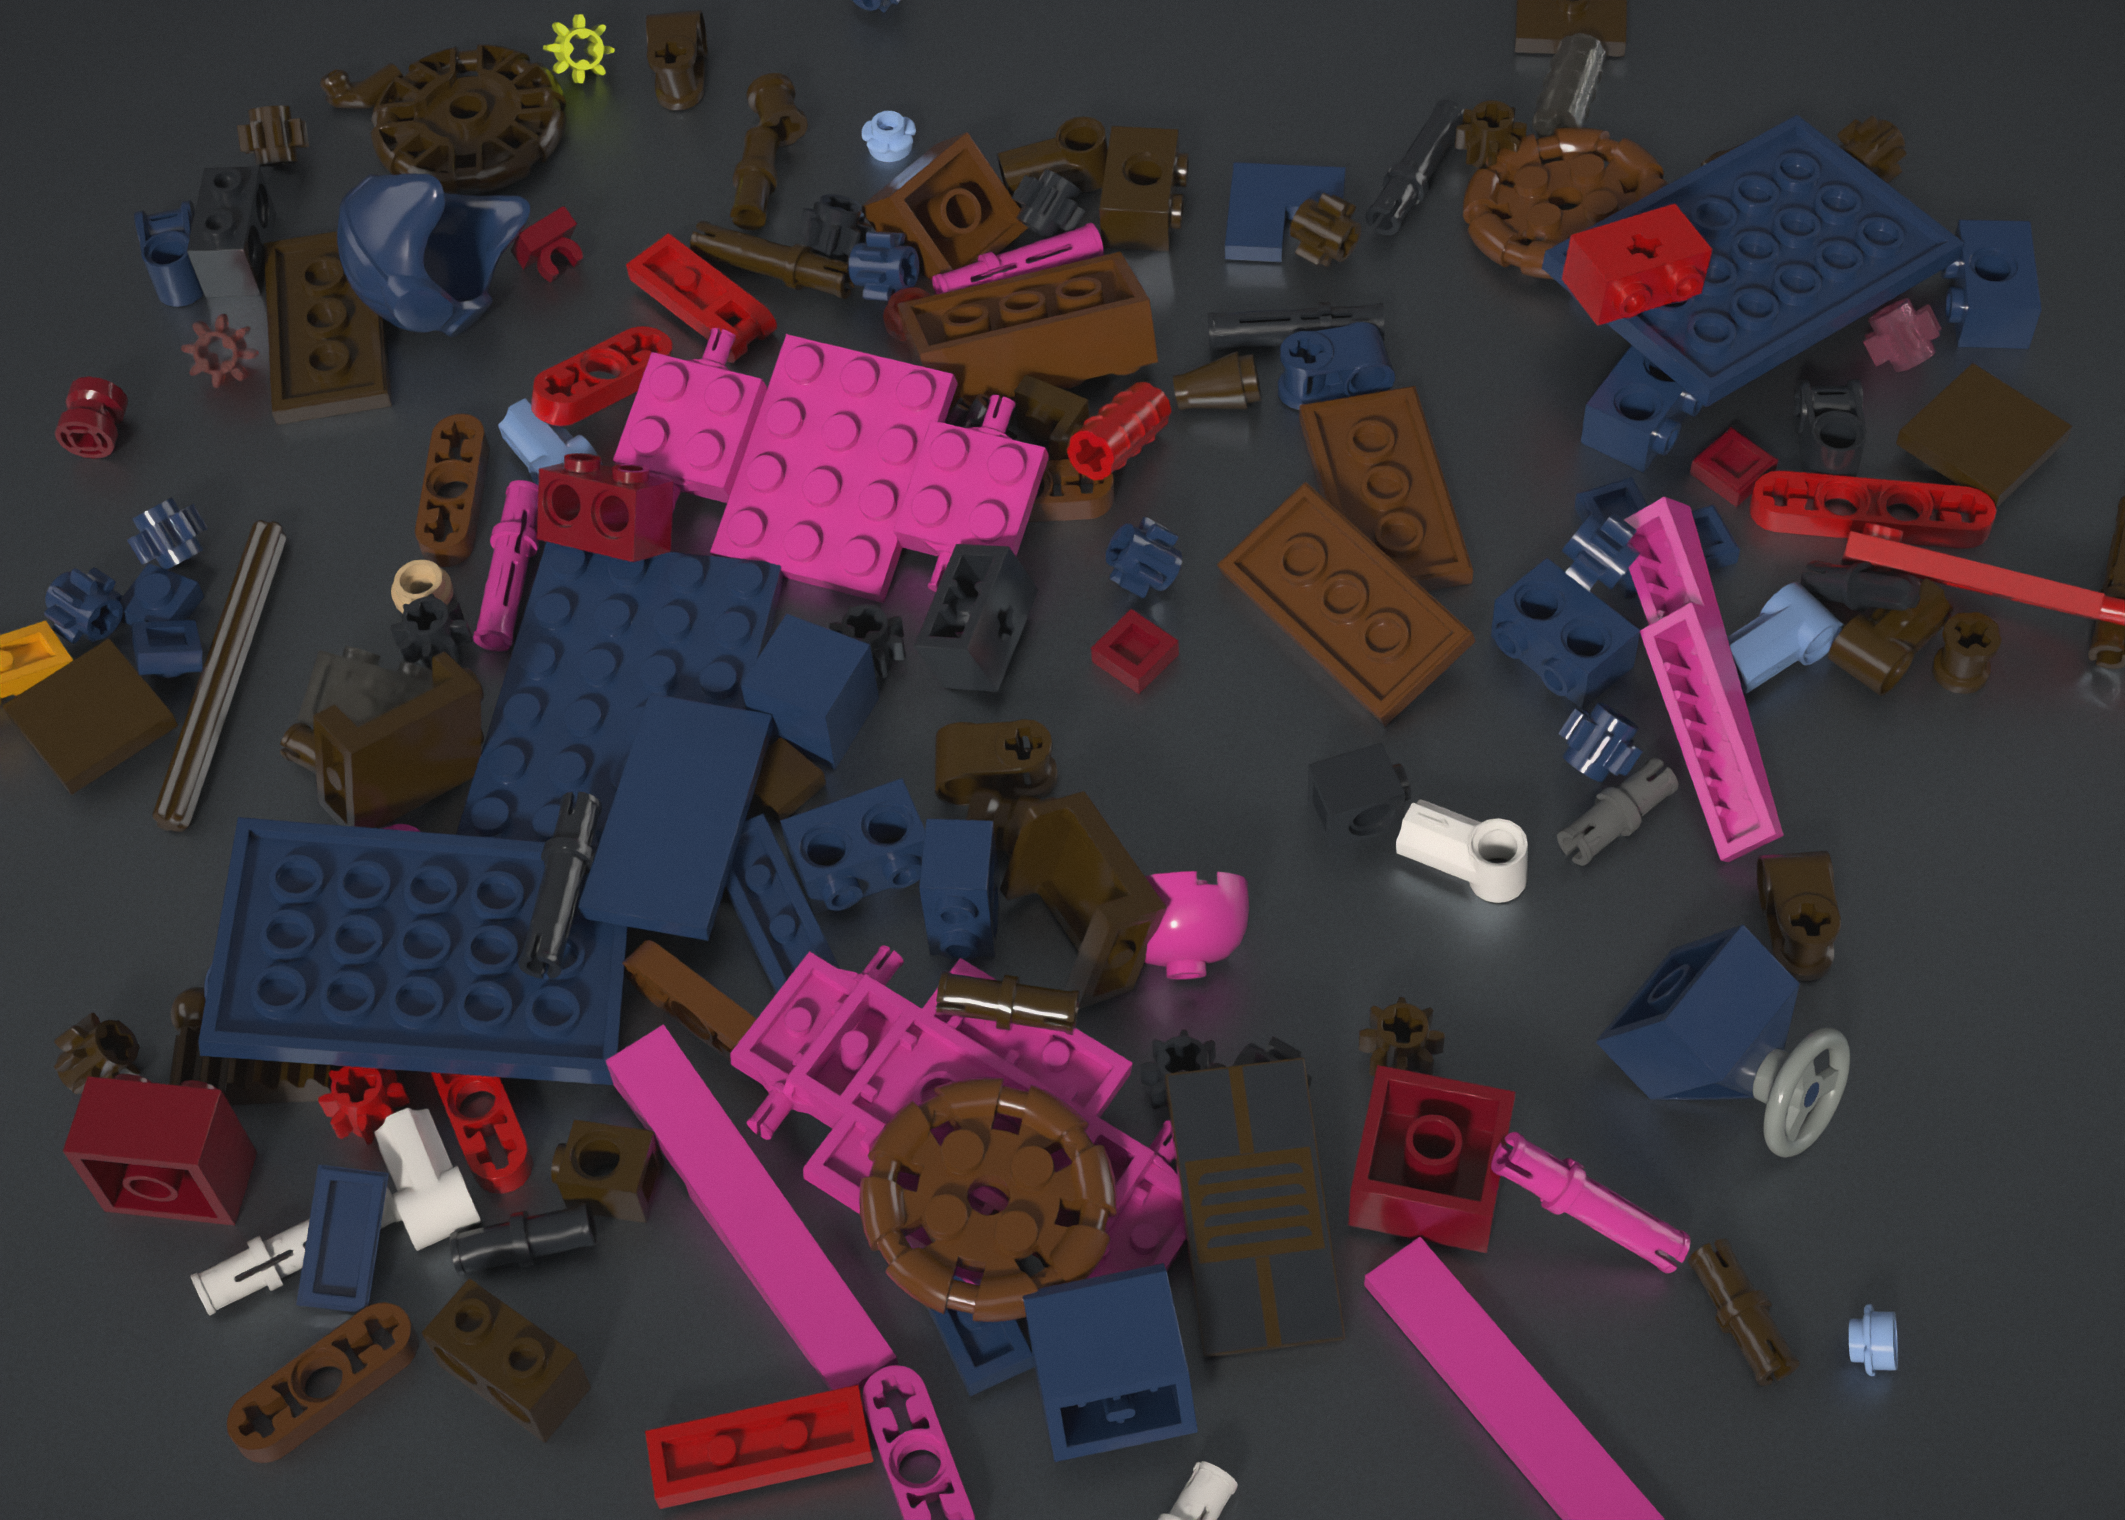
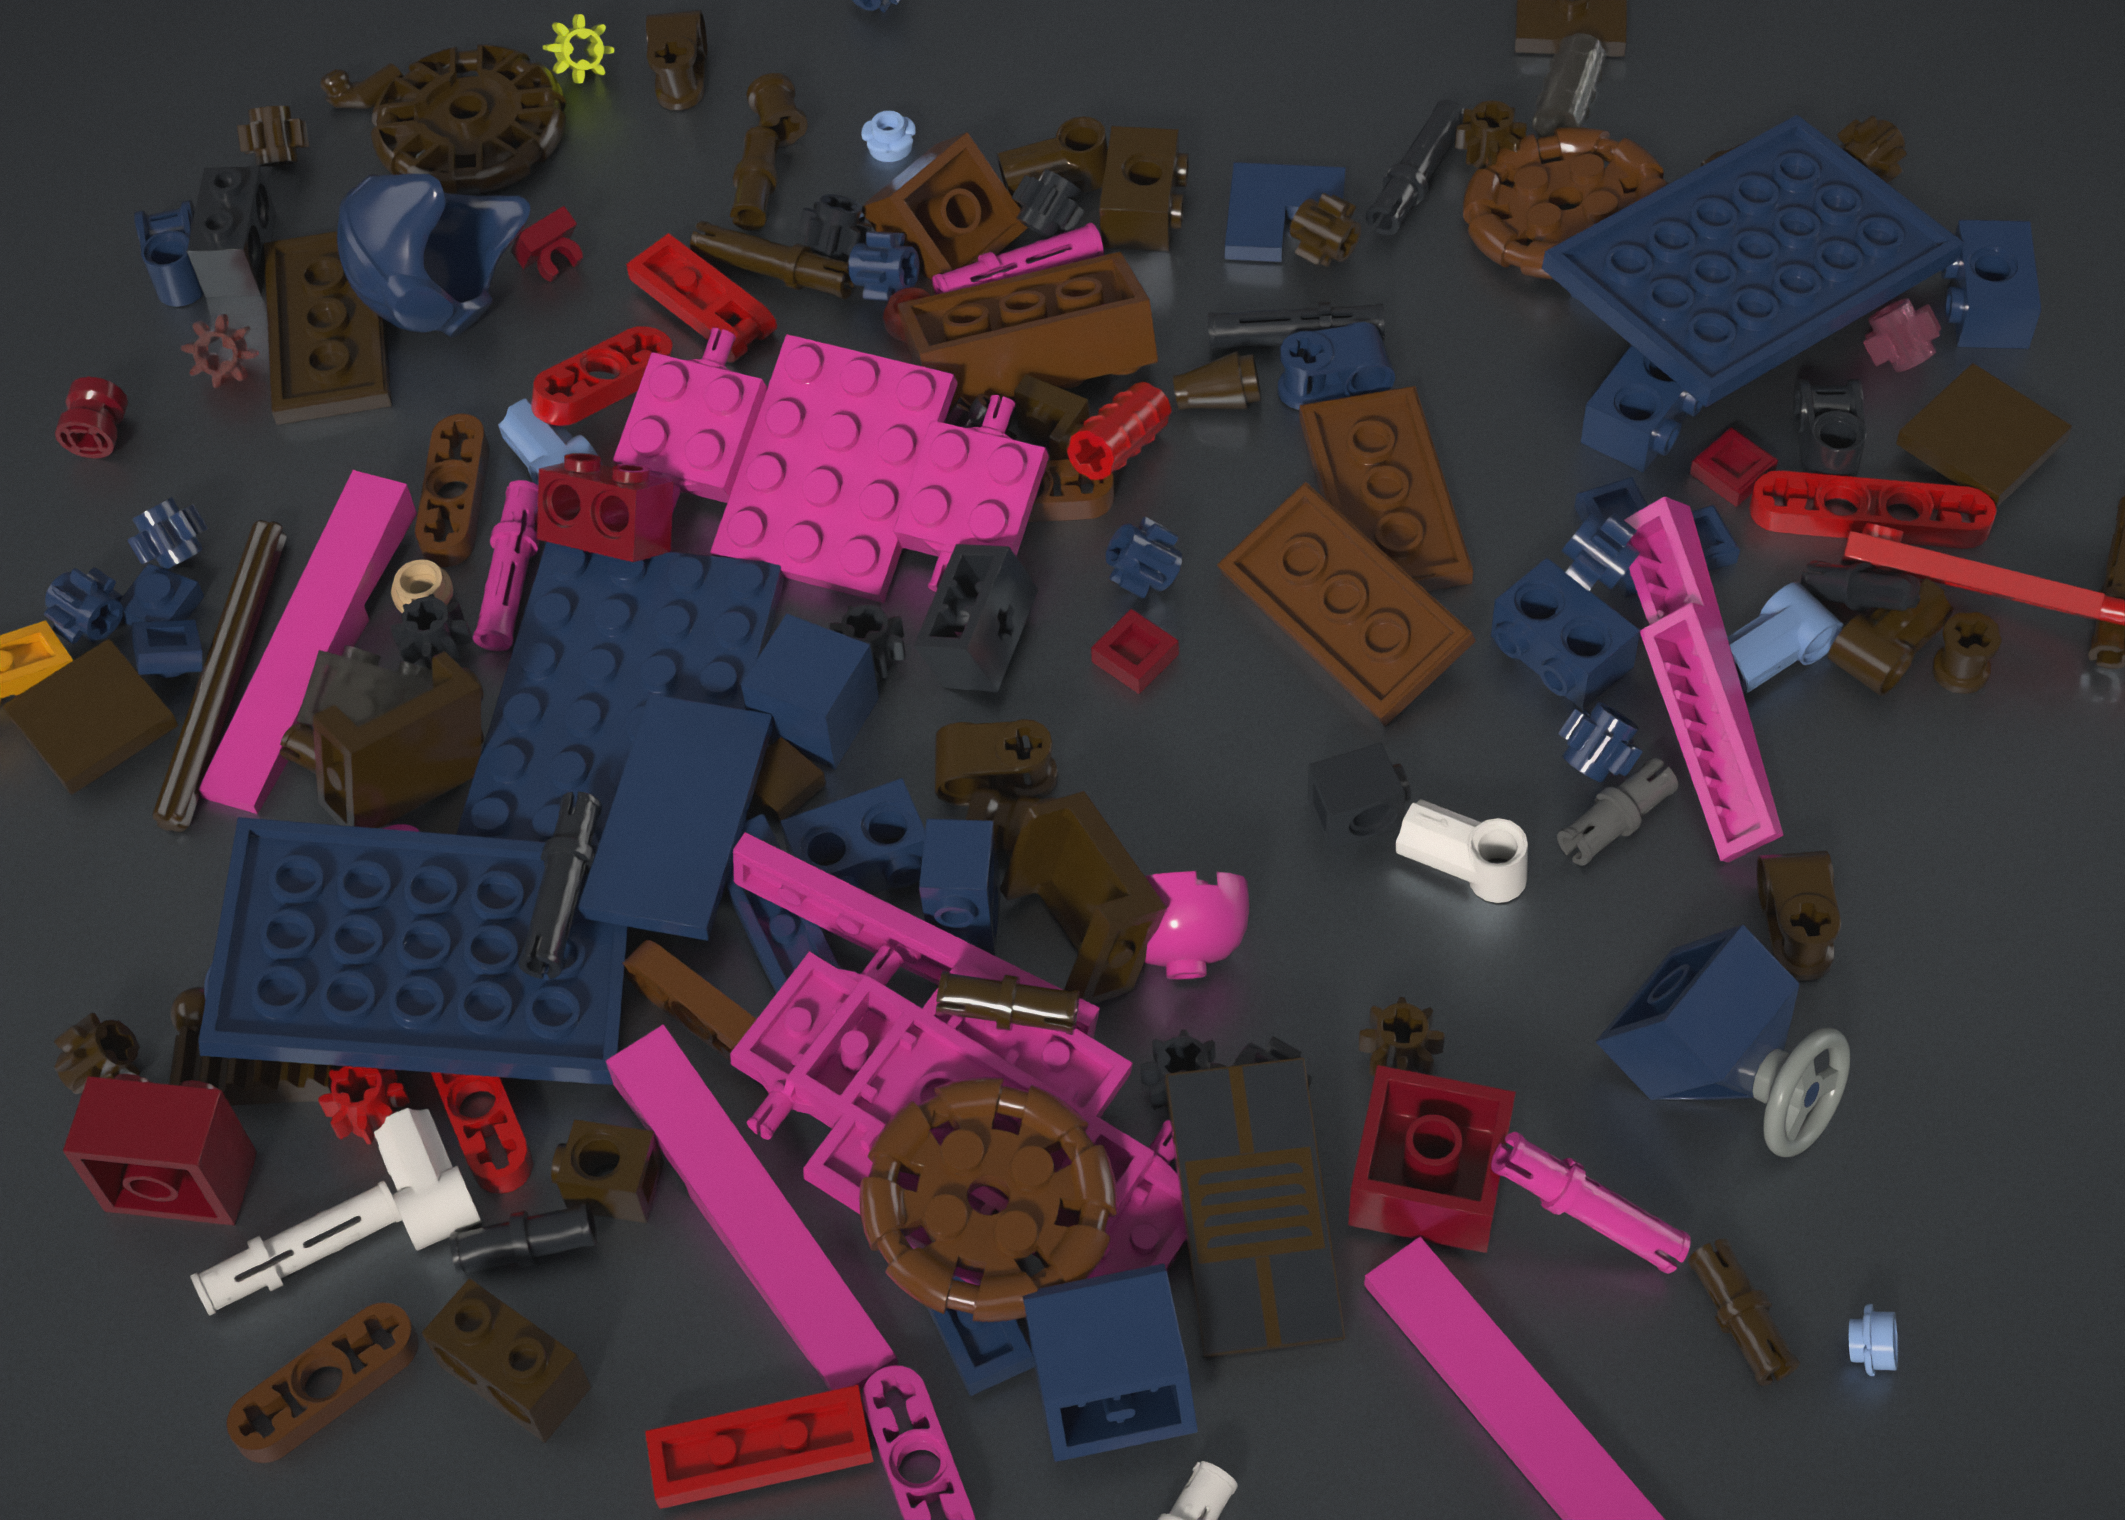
(322, 616): none -> dark pink slope
(342, 1238): dark blue tile -> none
(869, 920): none -> dark pink tile
(1636, 264): red brick -> none

